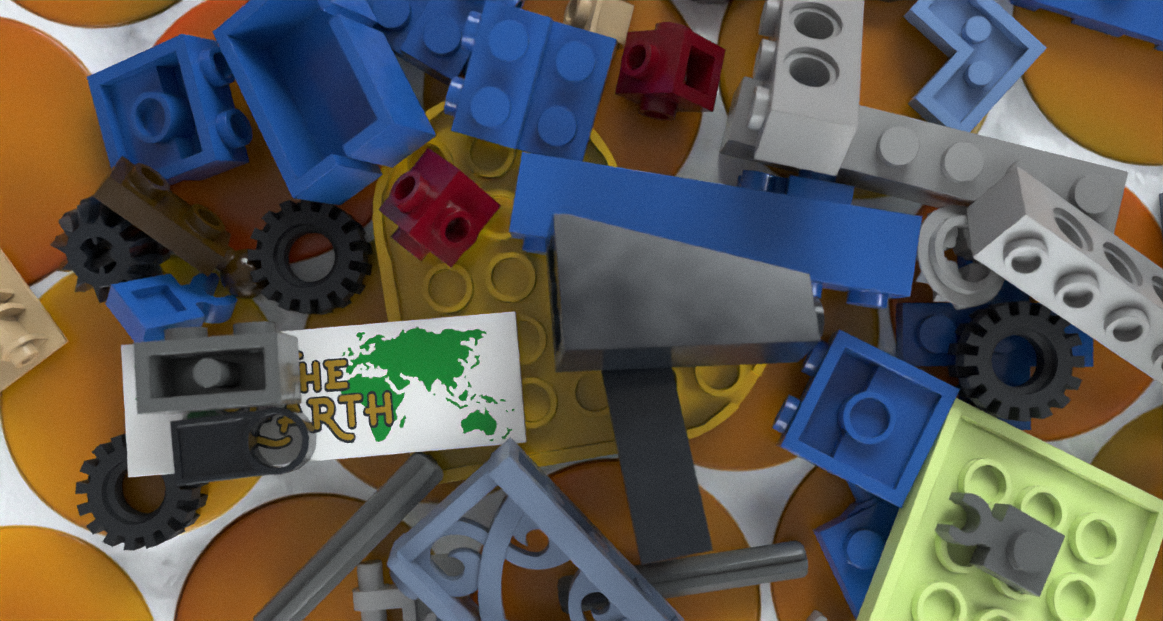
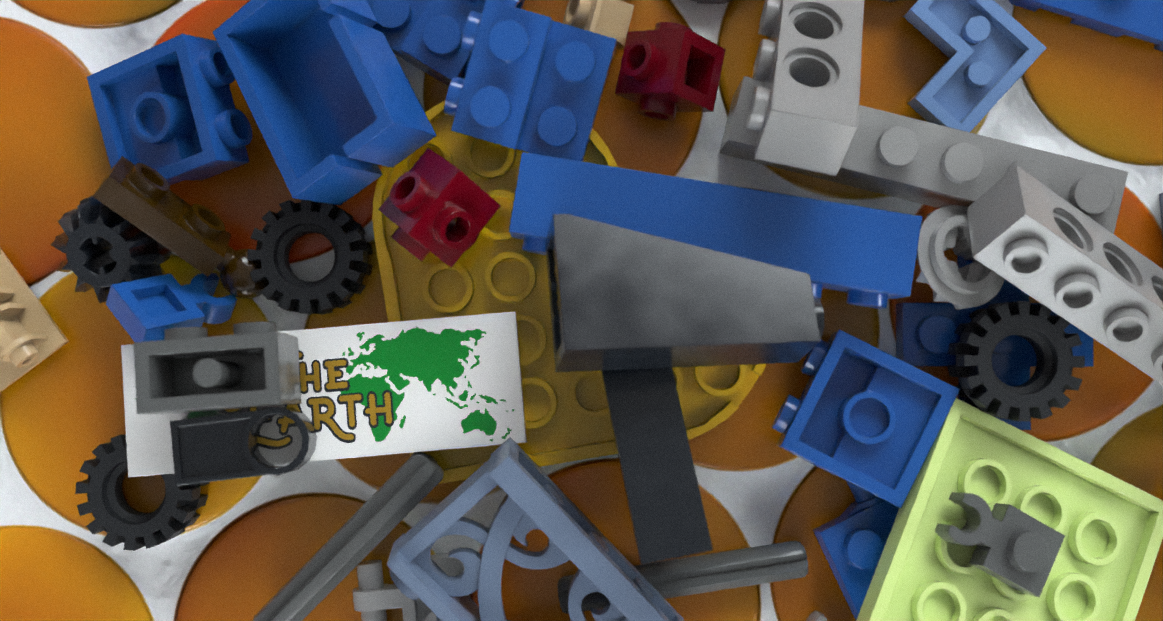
(806, 184): blue plate -> none

